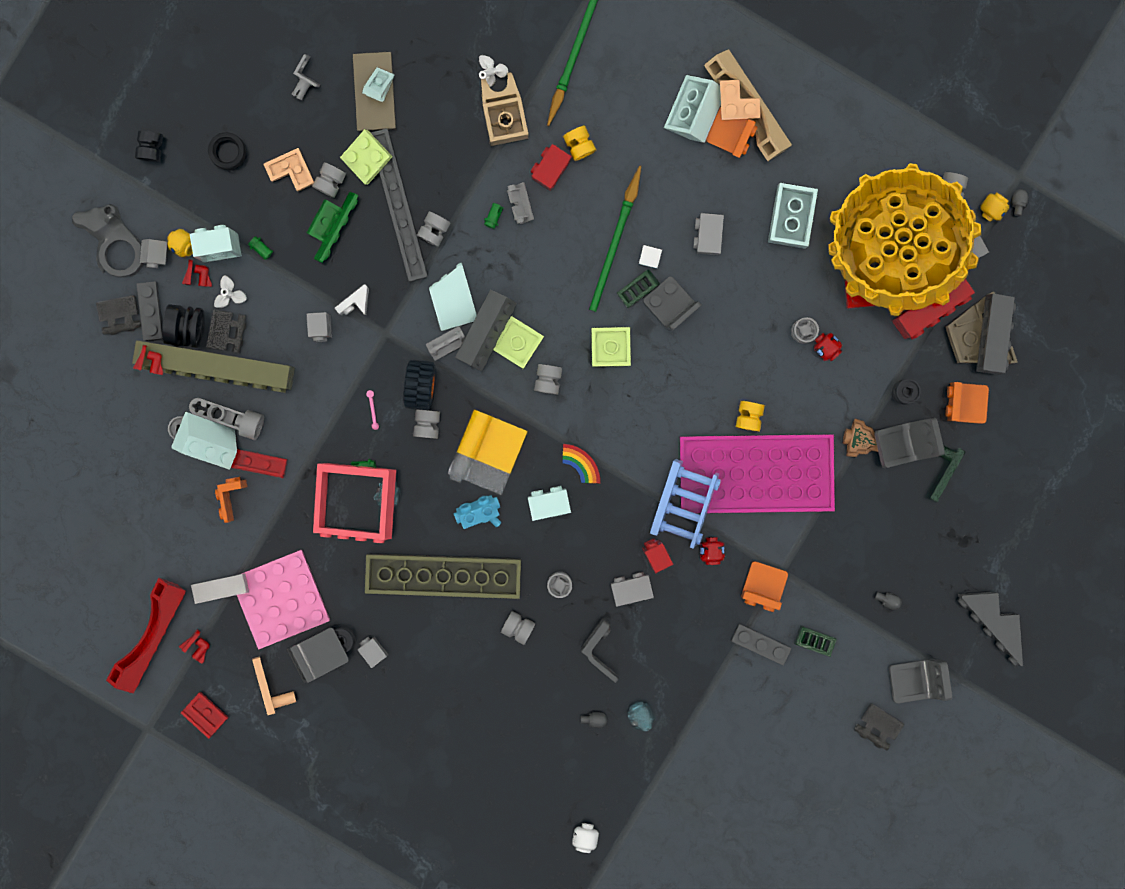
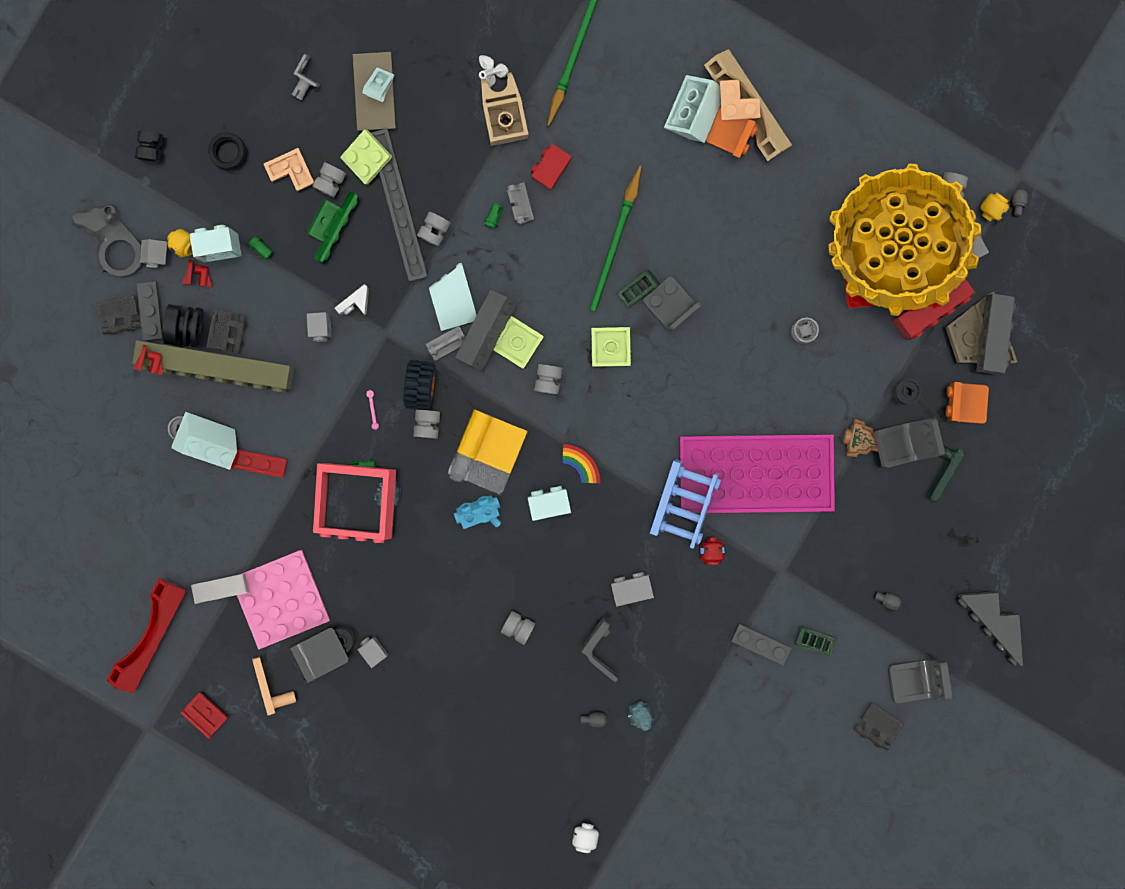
(199, 654): red piece -> none
(222, 494): orange bracket -> none
(226, 293): white plant -> none
(248, 424): light grey beam -> none
(443, 576): olive brick -> none
(559, 584): light grey wheel -> none
(579, 143): yellow wheel -> none
(650, 257): white tile -> none
(656, 555): red brick -> none
(709, 234): light grey brick -> none
(750, 416): yellow wheel -> none
(764, 586): orange bracket -> none
(792, 215): light aqua brick -> none
(828, 346): red head -> none

